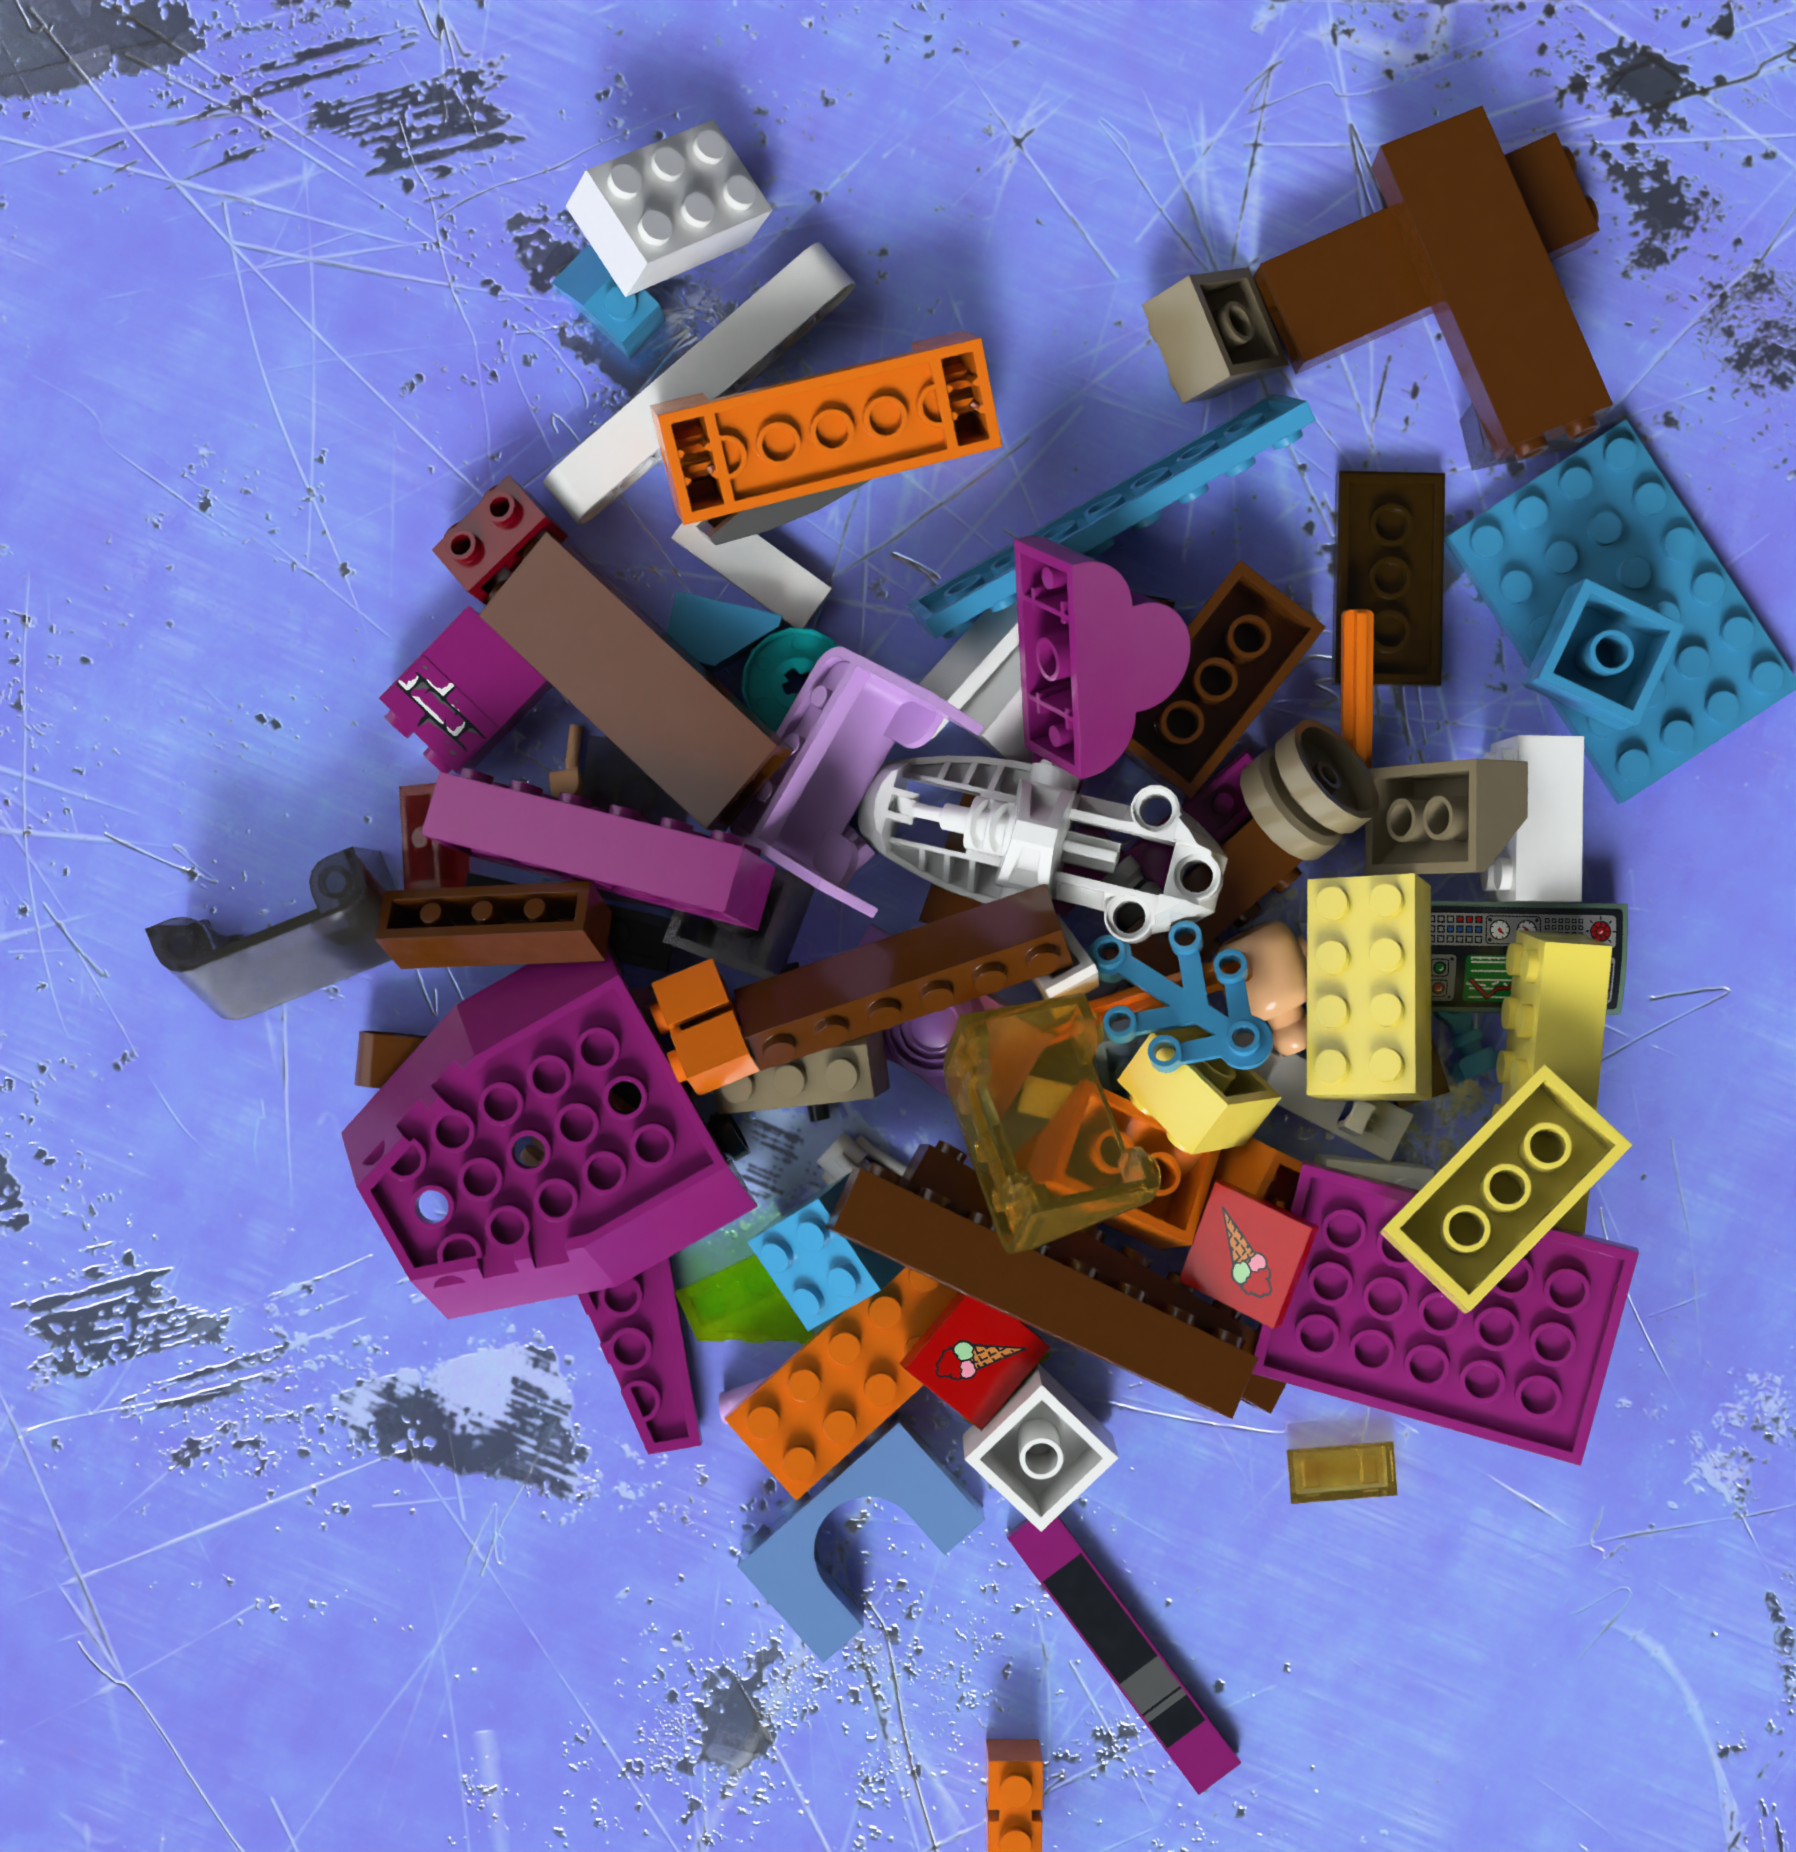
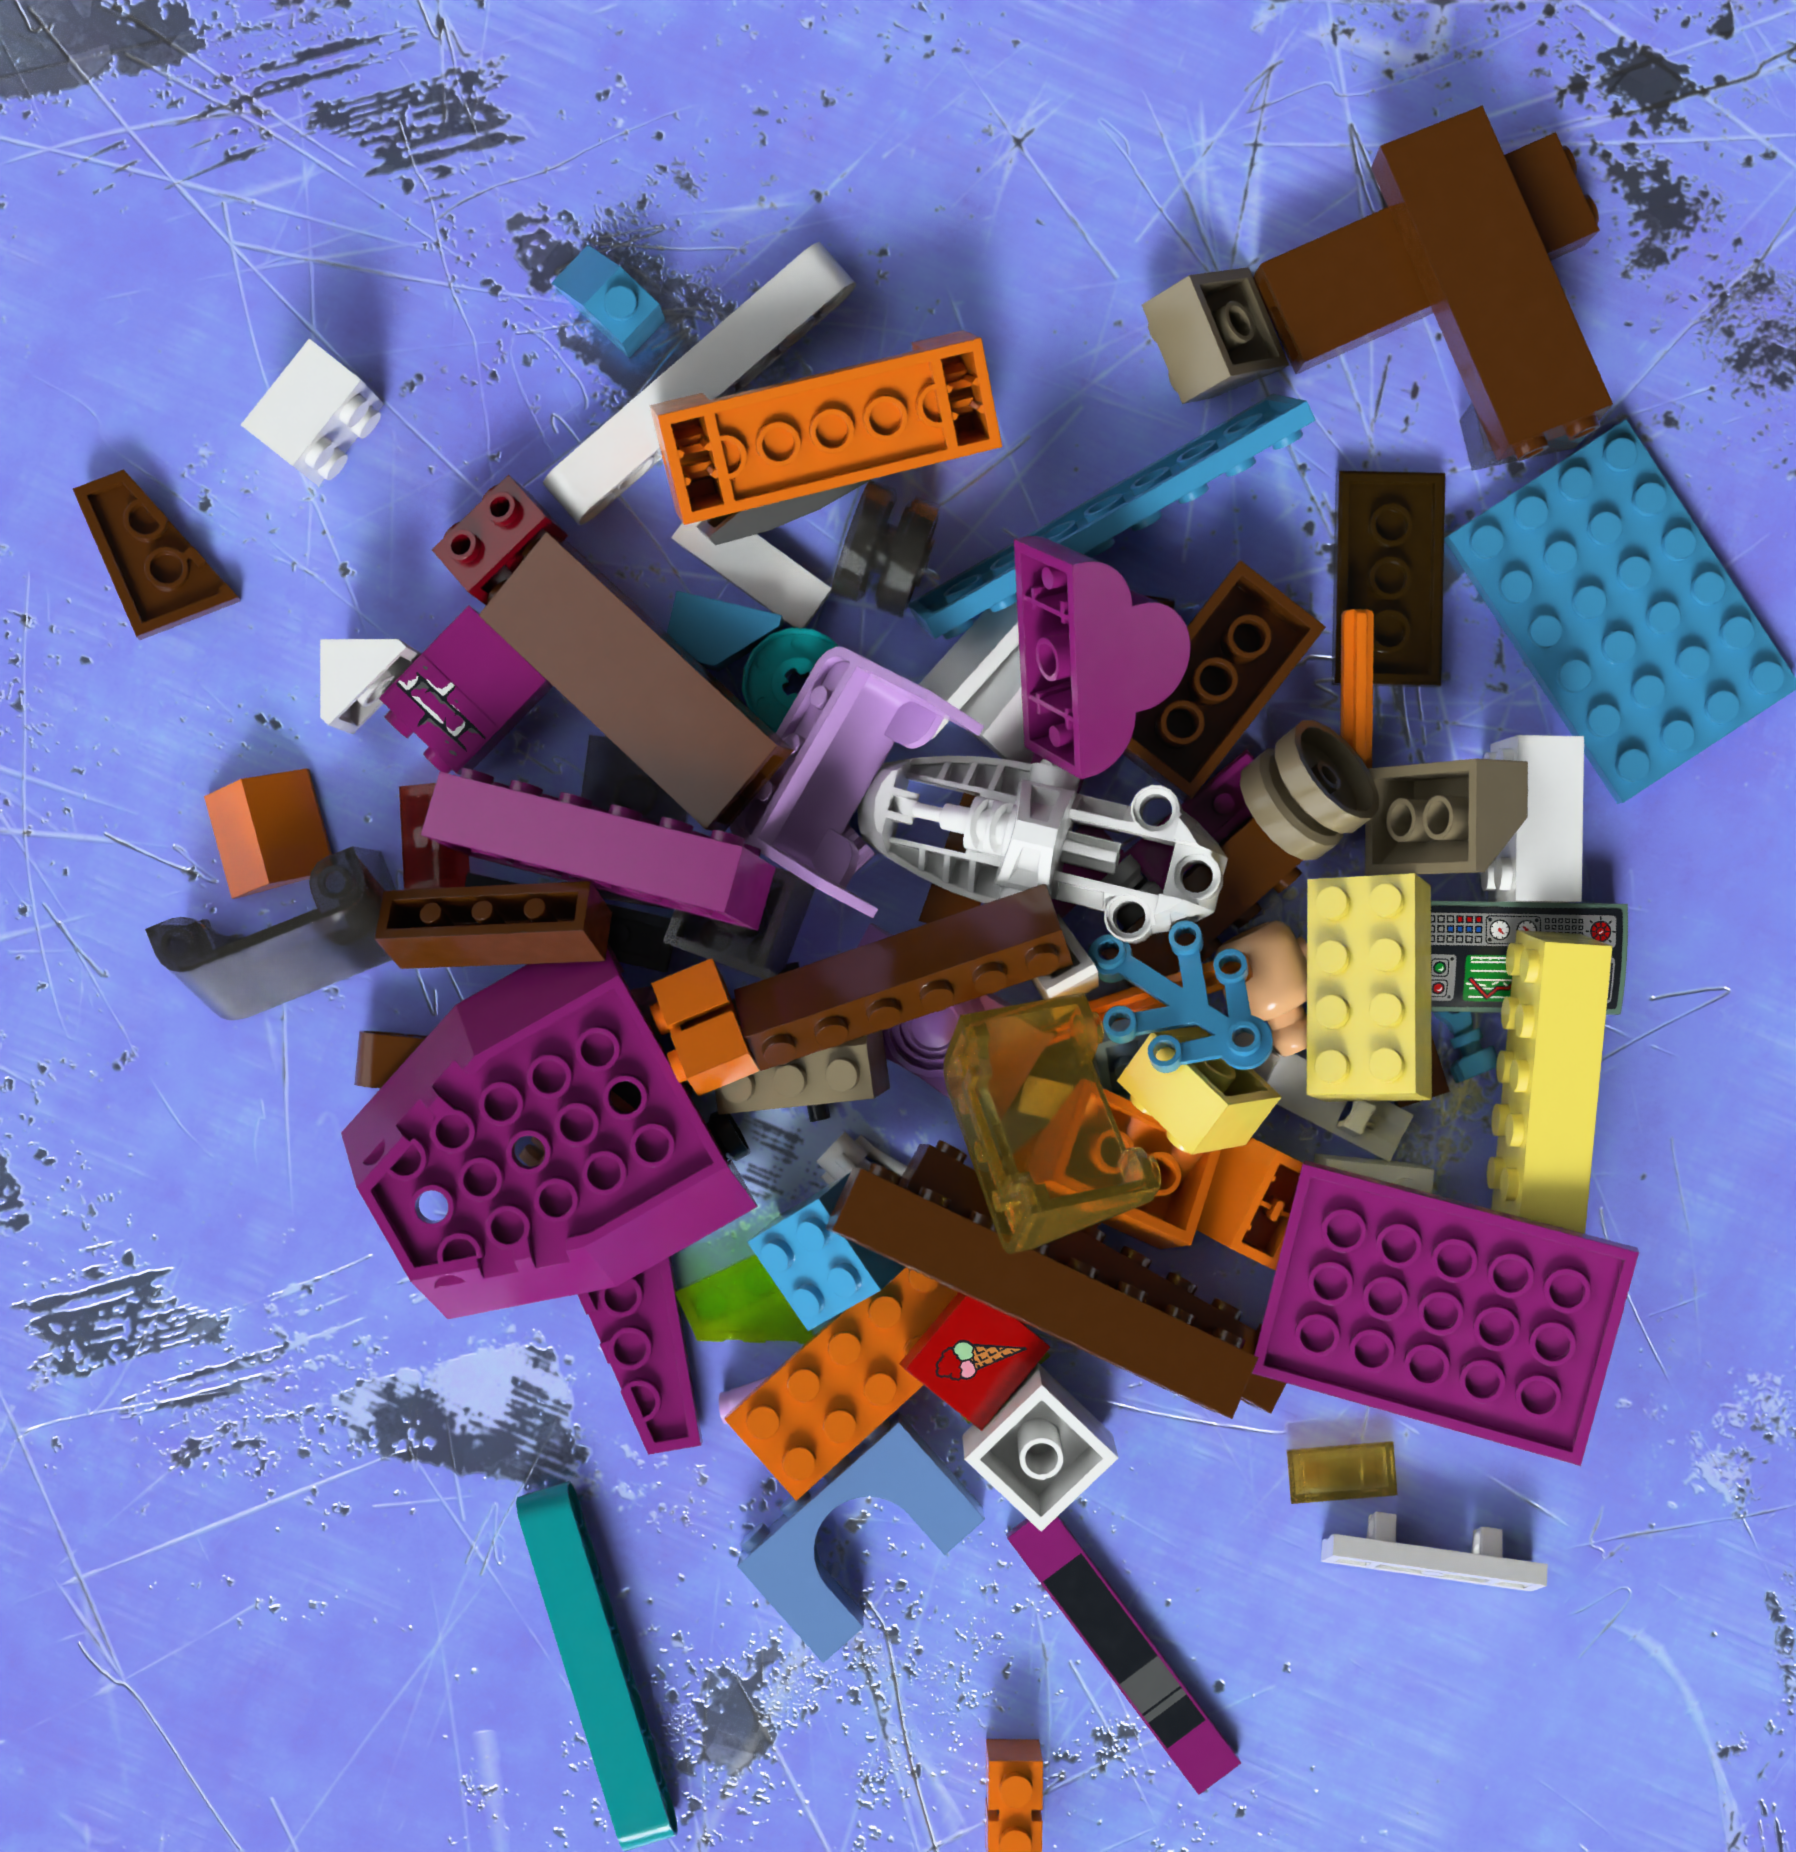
(148, 559): none -> reddish brown wing
(268, 831): none -> orange slope
(314, 413): none -> white brick
(356, 676): none -> white slope
(569, 779): light nougat hand -> none
(597, 1666): none -> teal beam
(668, 207): white brick -> none
(886, 549): none -> clear smoke wheel
(1248, 1253): tile -> none
(1481, 1566): none -> white hinge
(1505, 1189): light yellow brick -> none
(1603, 655): dark azure brick -> none

